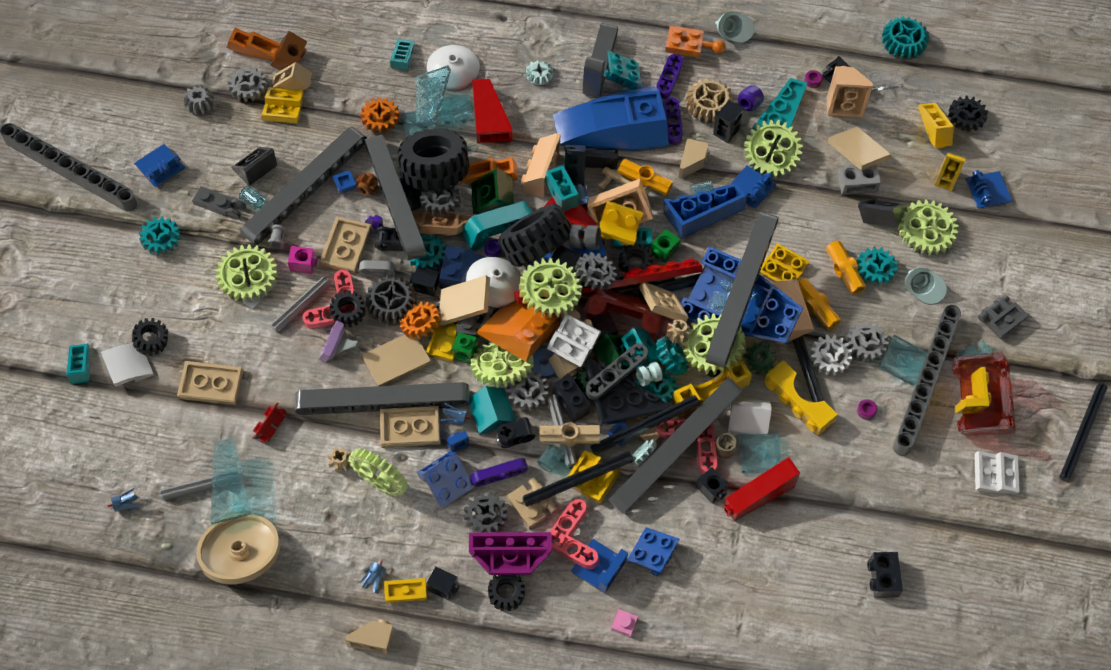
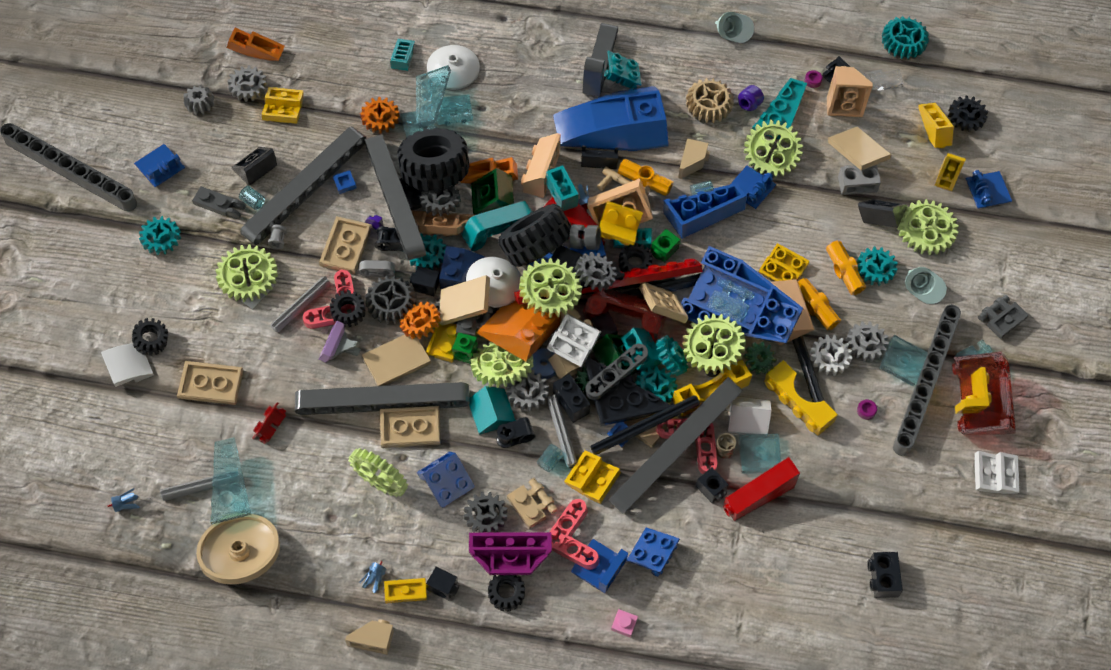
(74, 373): teal slope -> none
(292, 44): dark orange brick -> none
(292, 77): tan slope -> none
(298, 254): dark pink brick -> none
(334, 457): tan gear -> none
(367, 183): dark orange gear -> none
(457, 441): blue plate -> none
(458, 413): flat silver piece -> none
(490, 117): red slope -> none
(493, 249): dark purple plate -> none
(499, 472): dark purple beam -> none
(534, 77): light aqua gear -> none
(575, 163): black hinge -> none
(577, 478): black axle -> none
(582, 434): tan piece -> none
(643, 452): light aqua gear -> none
(648, 374): light aqua wheel -> none
(668, 69): dark purple beam -> none
(675, 114): dark purple beam -> none
(678, 331): tan gear -> none
(693, 43): orange plate -> none
(728, 121): black brick -> none
(742, 290): dark grey beam -> none
(1083, 432): black axle -> none

